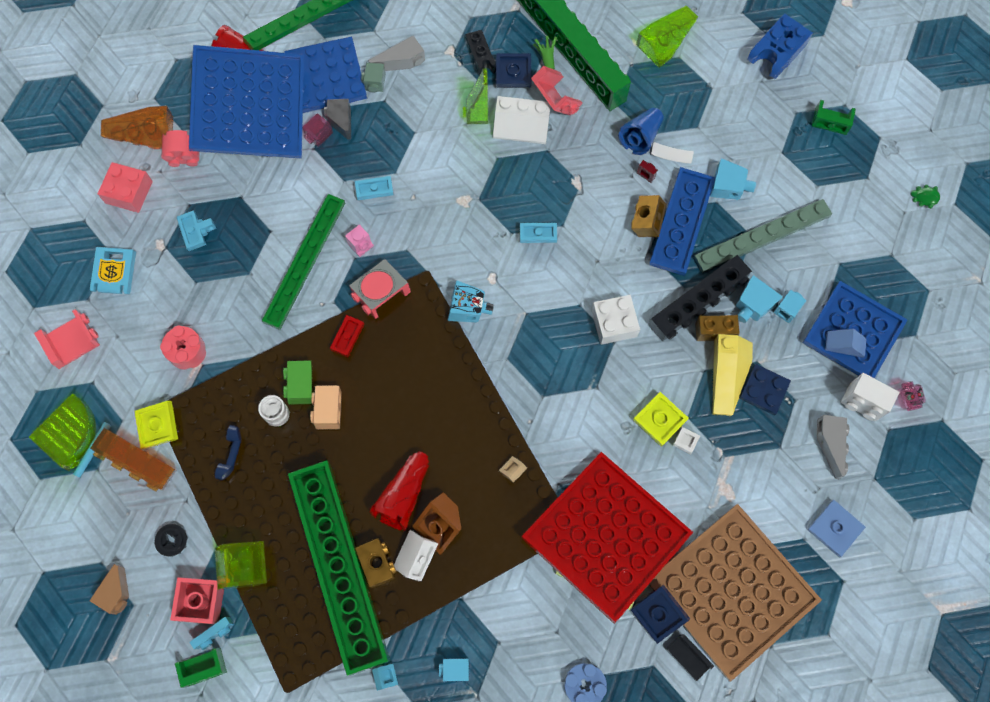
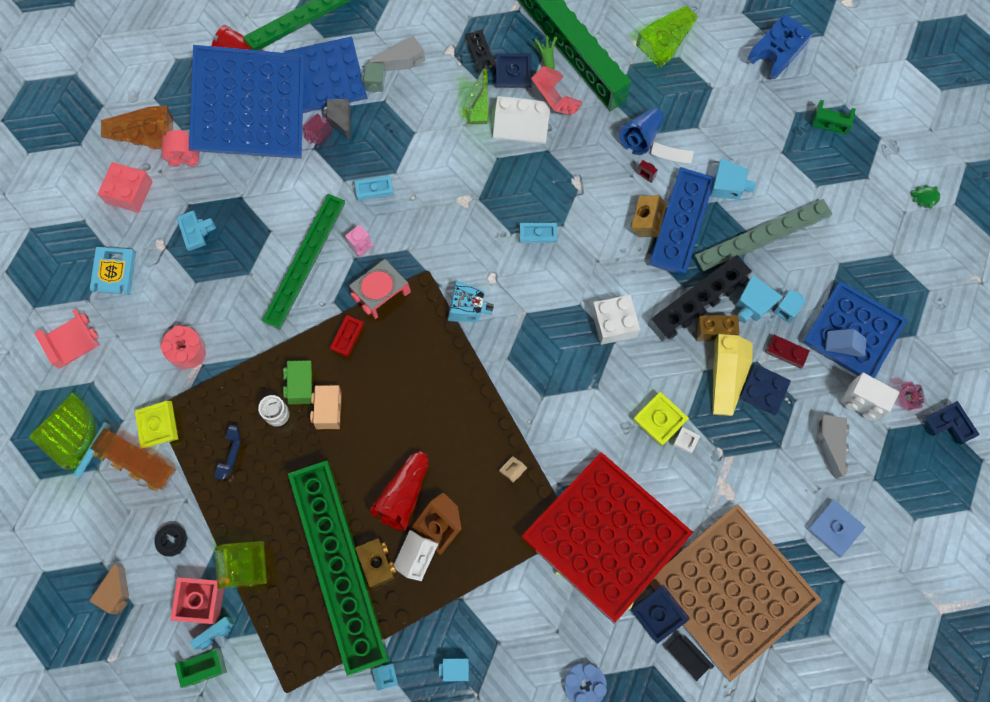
(787, 351): none -> dark red plate
(952, 417): none -> dark blue plate

